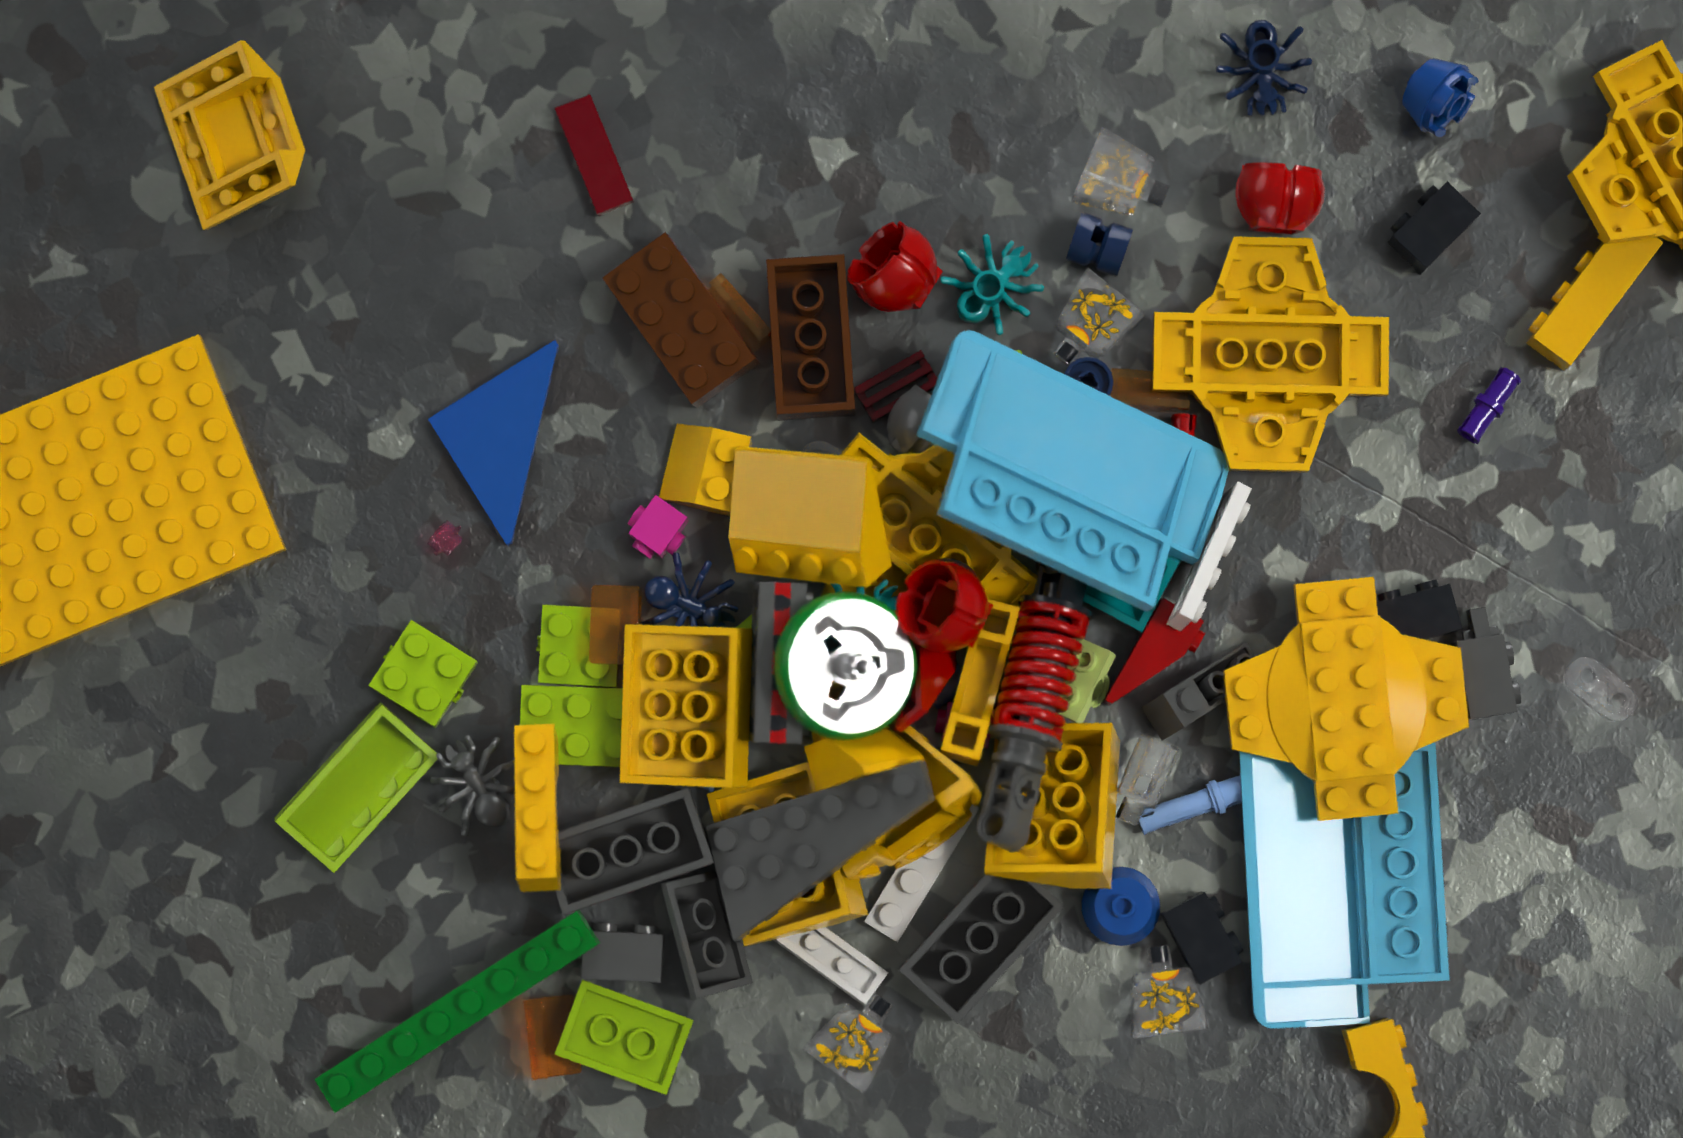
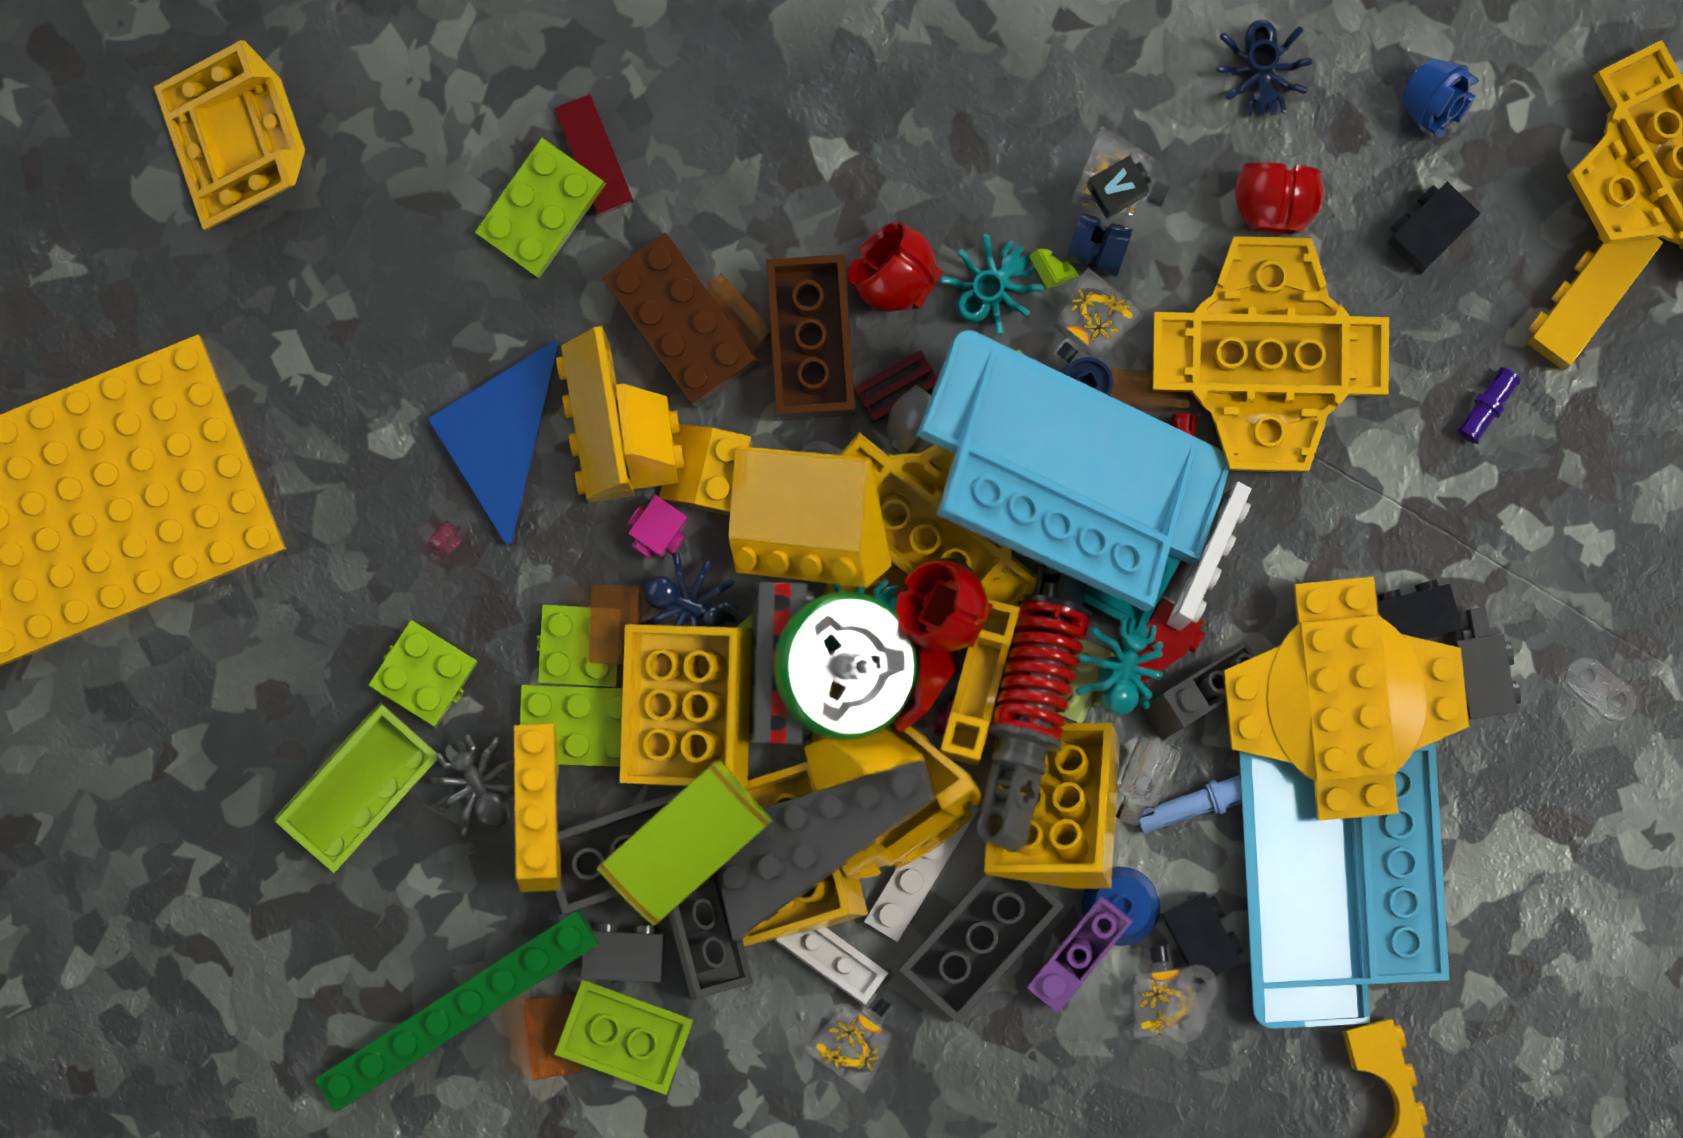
(540, 207): none -> lime plate
(596, 416): none -> yellow slope
(649, 437): none -> yellow slope
(685, 843): none -> lime slope
(1051, 269): none -> lime tile
(1079, 954): none -> medium lavender slope
(1119, 186): none -> pearl dark grey brick
(1120, 674): none -> teal animal
(1186, 1002): none -> clear plate

